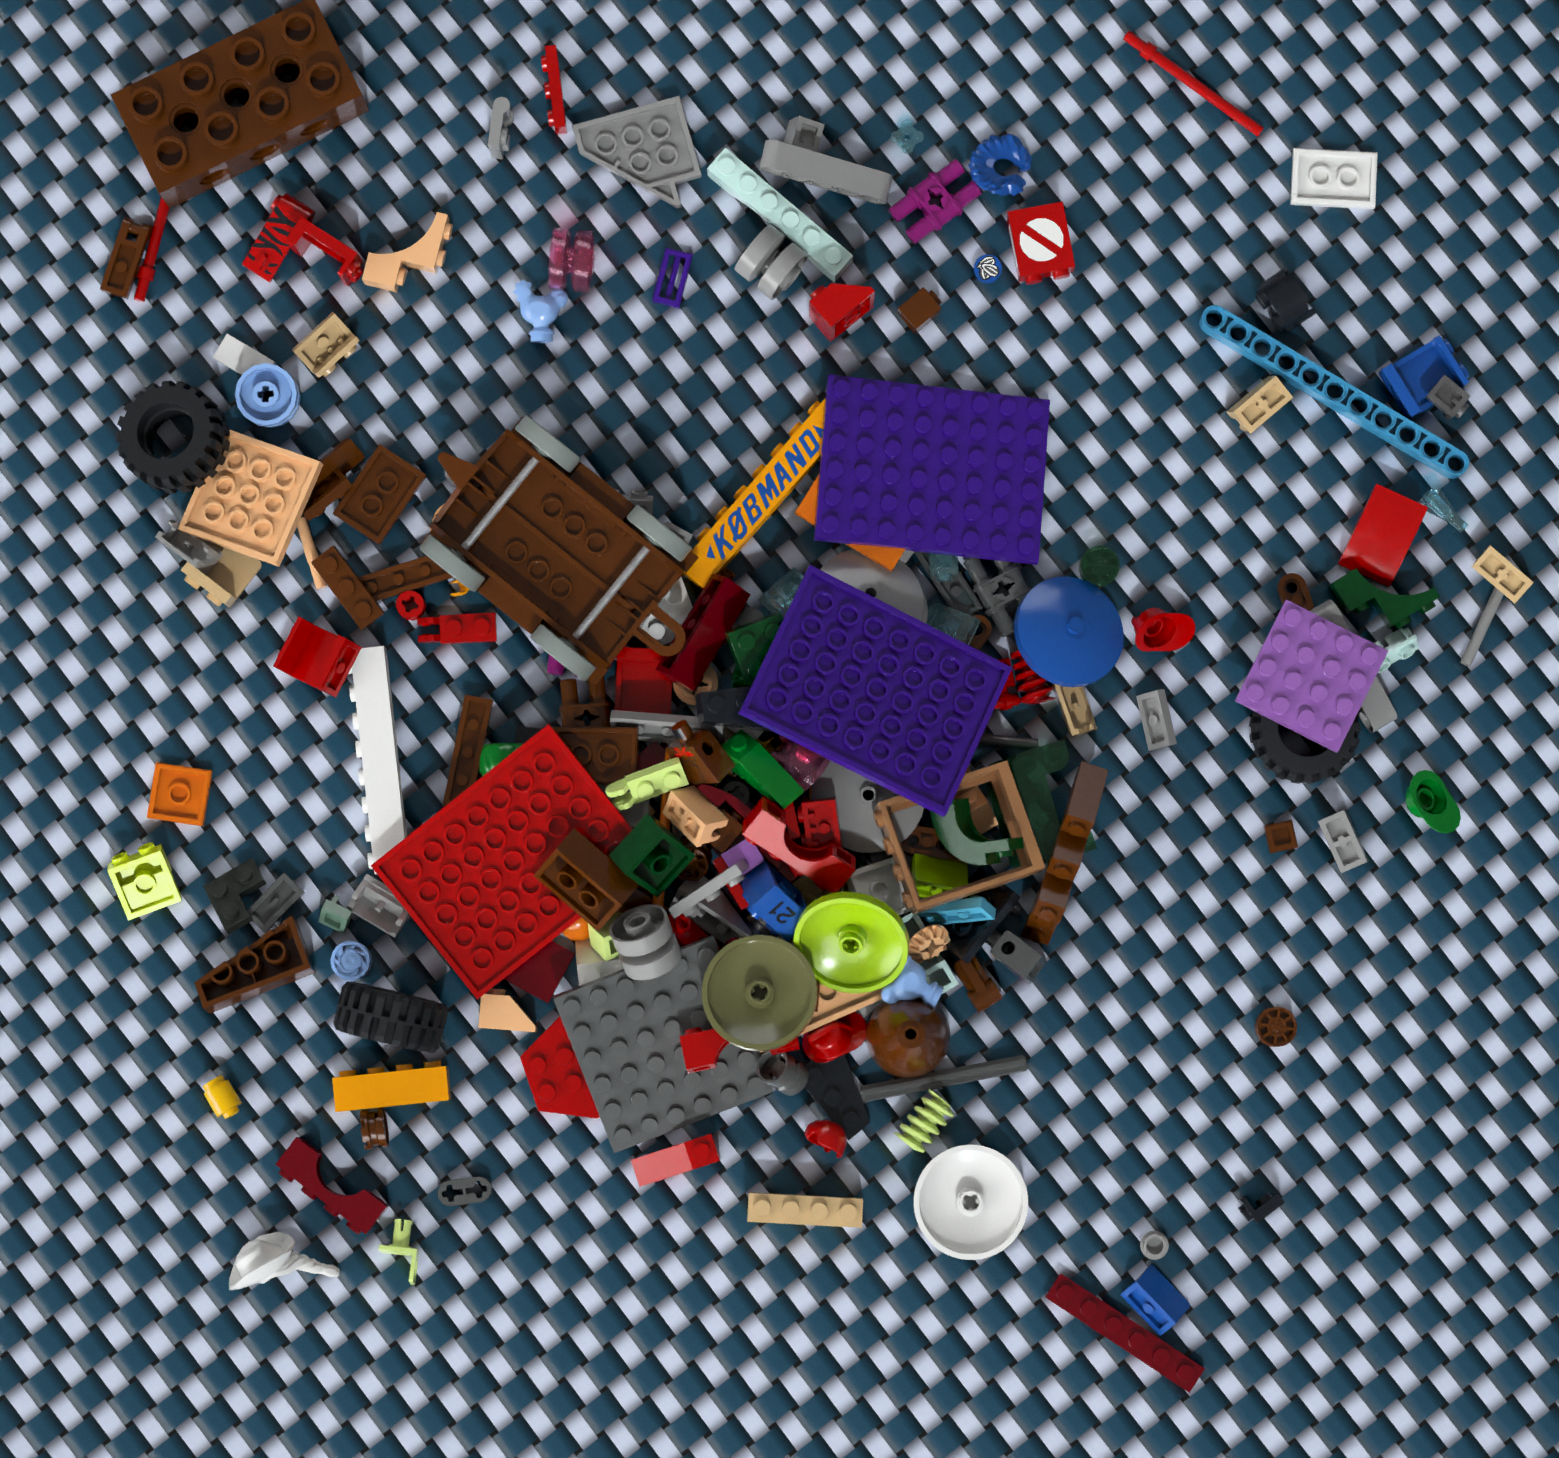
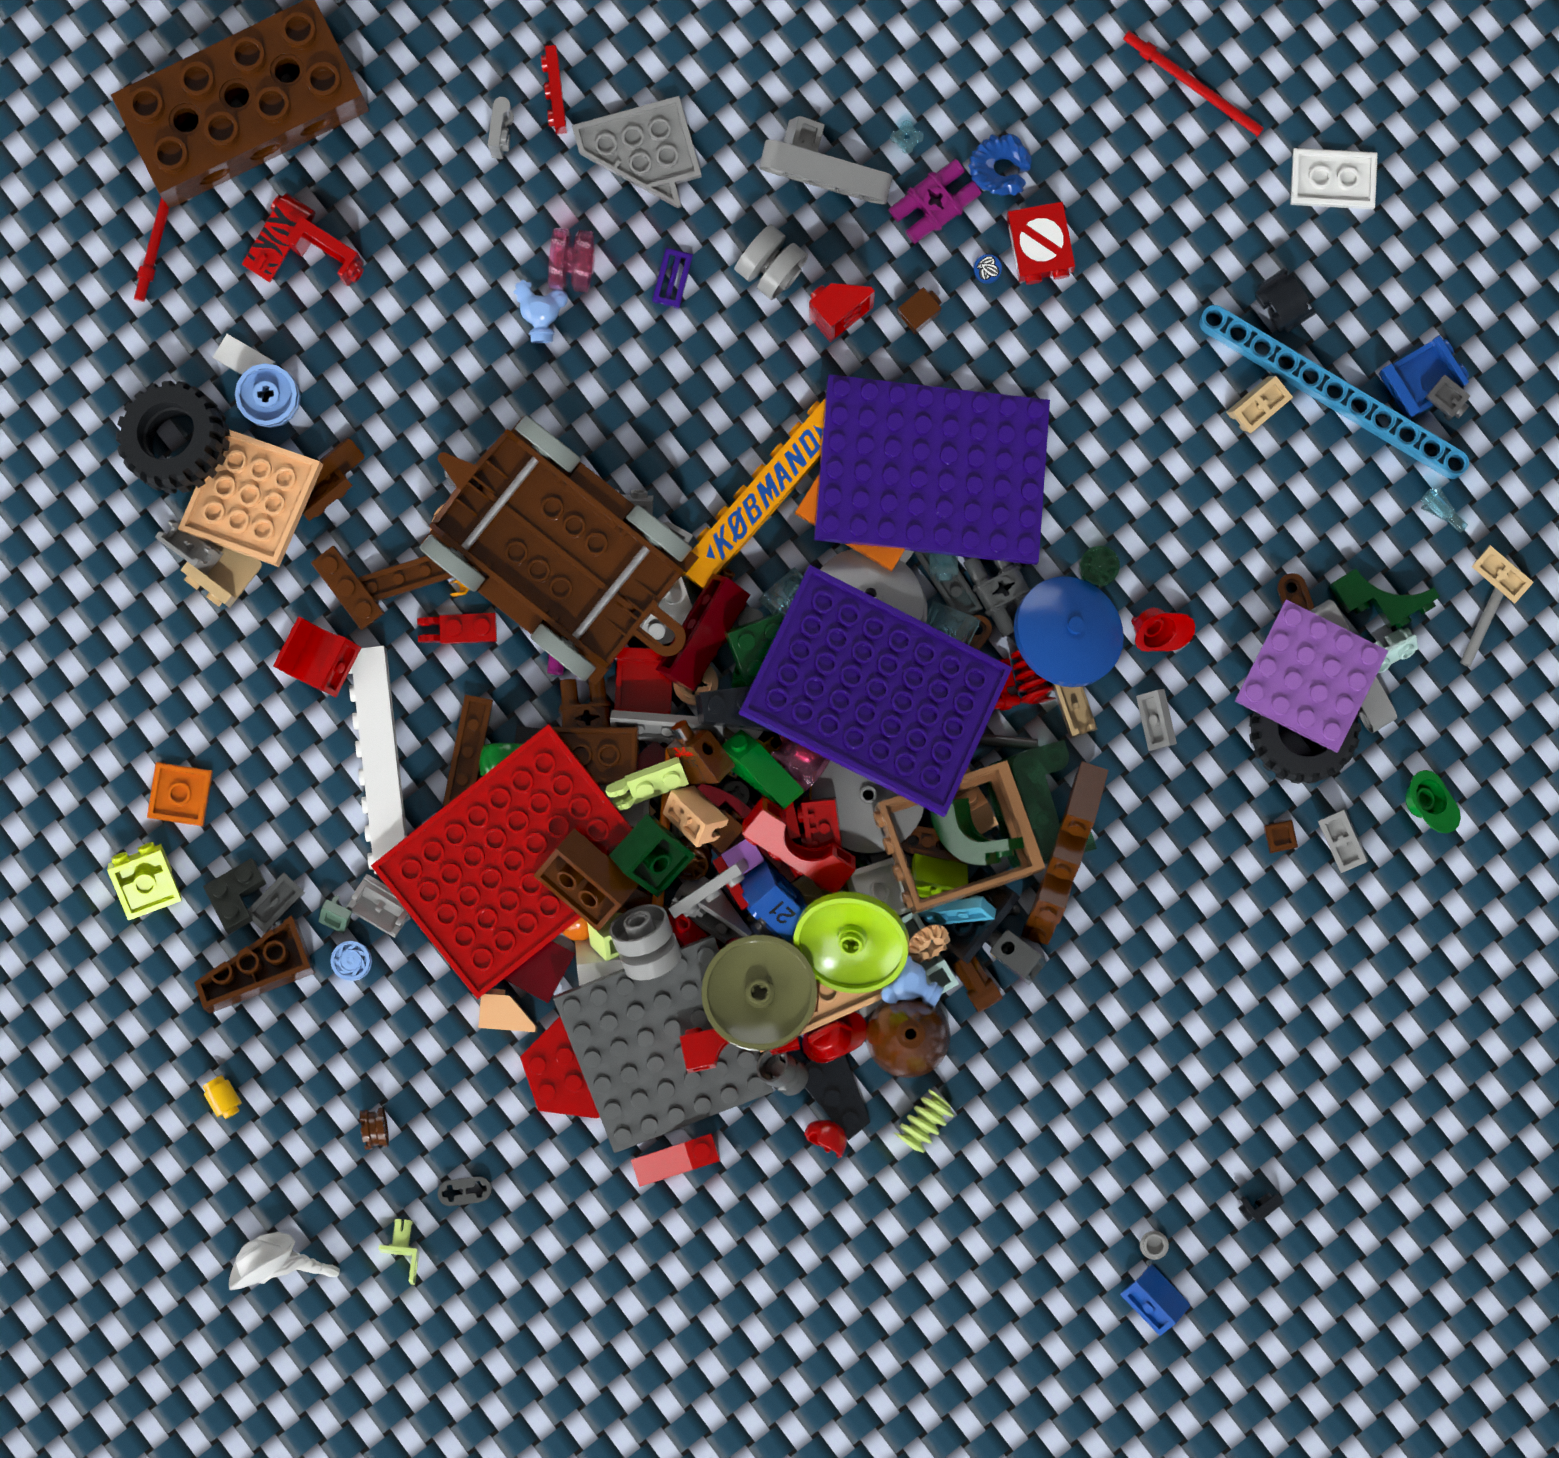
(125, 258): reddish brown plate -> none
(303, 1164): dark red arch -> none
(310, 551): light nougat piece -> none
(326, 346): tan bracket -> none
(379, 494): reddish brown plate -> none
(387, 270): light nougat arch -> none
(390, 1017): black tyre -> none
(391, 1088): light orange brick -> none
(416, 607): red wheel -> none
(763, 199): light aqua arch -> none
(805, 1209): tan brick -> none
(944, 1078): dark grey axle -> none
(970, 1202): white dish -> none
(1124, 1332): dark red plate -> none
(1275, 1026): reddish brown wheel -> none
(1382, 535): red slope -> none

